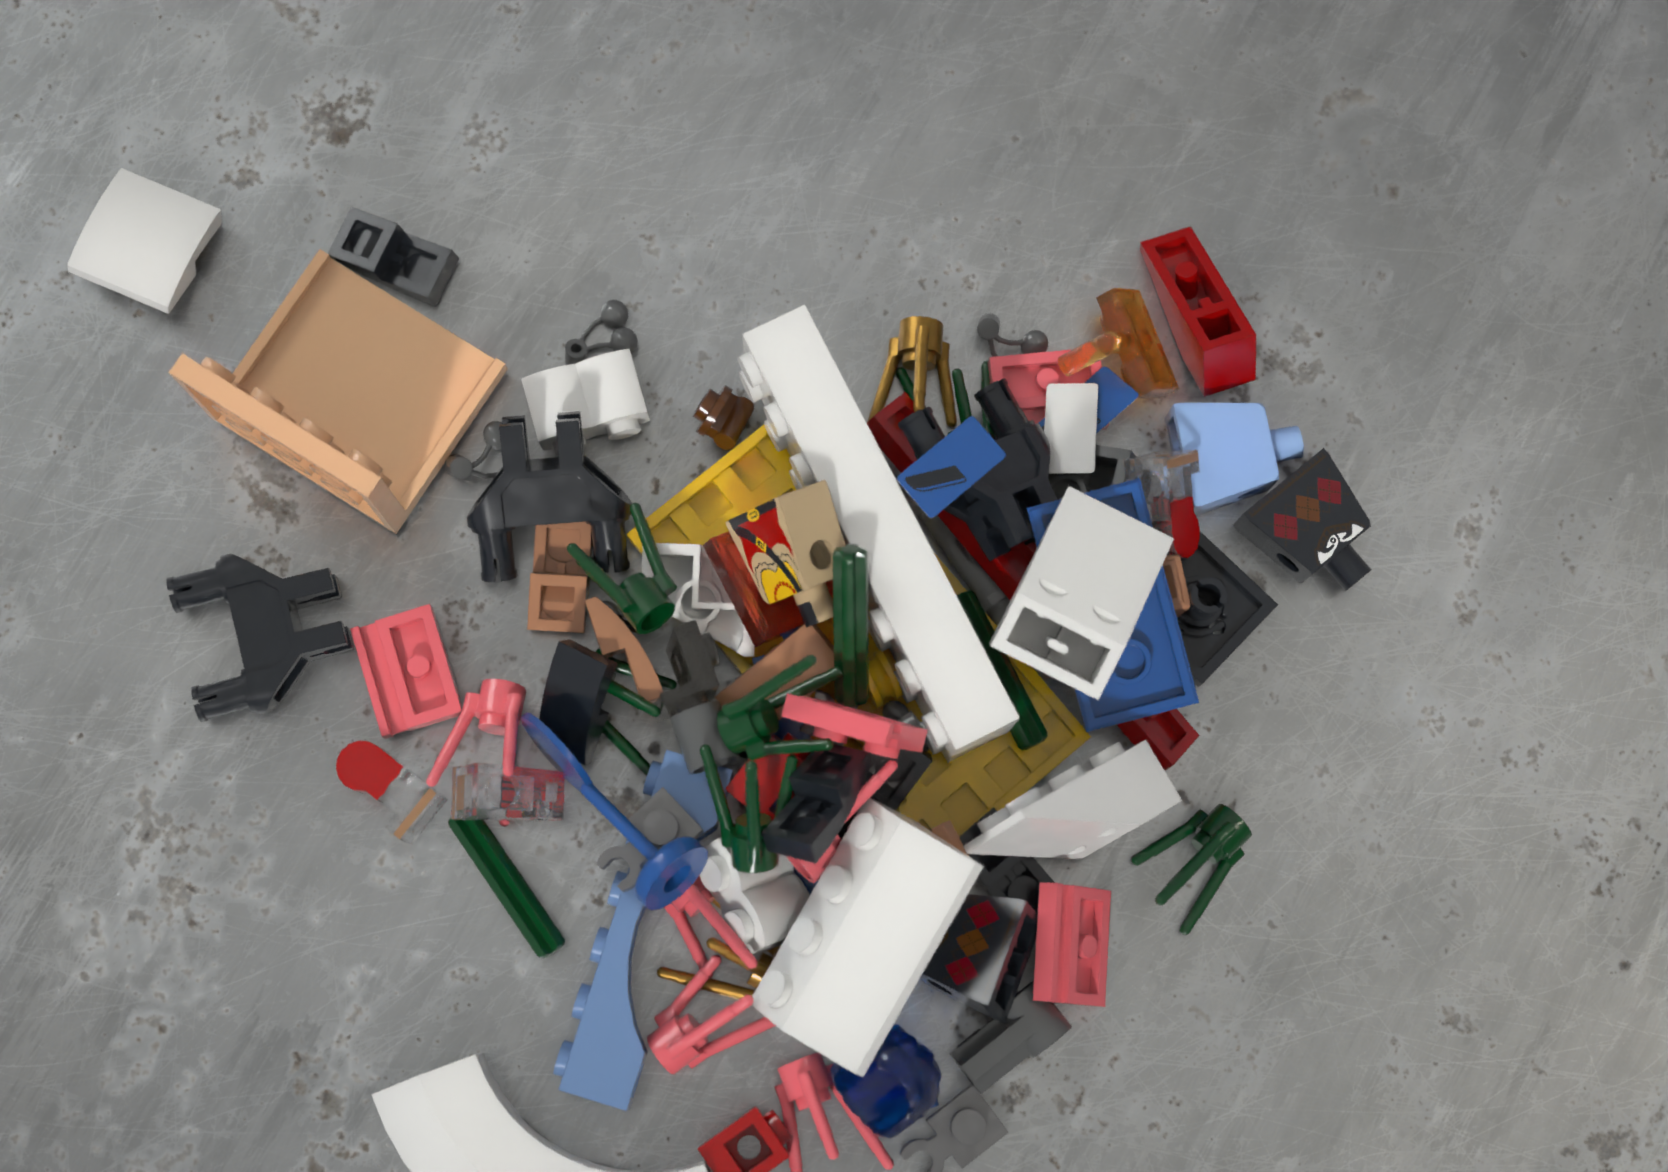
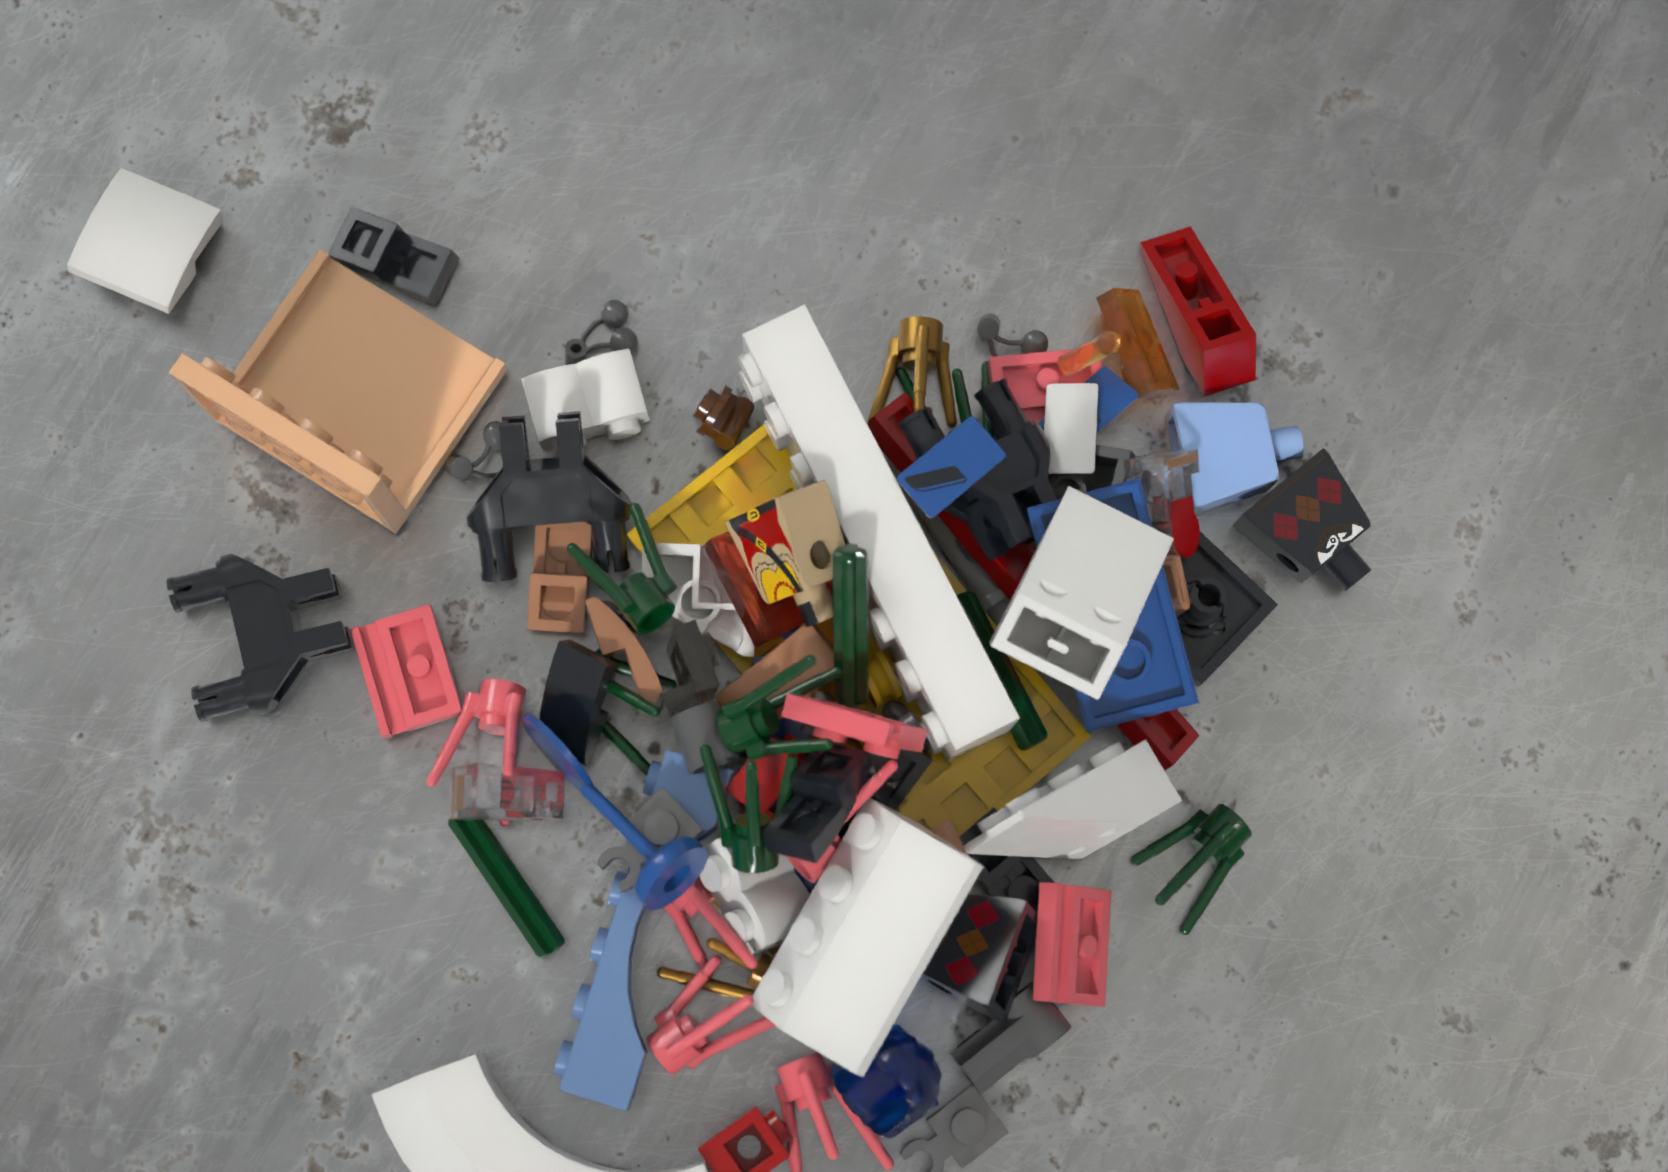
(378, 773): leg -> none

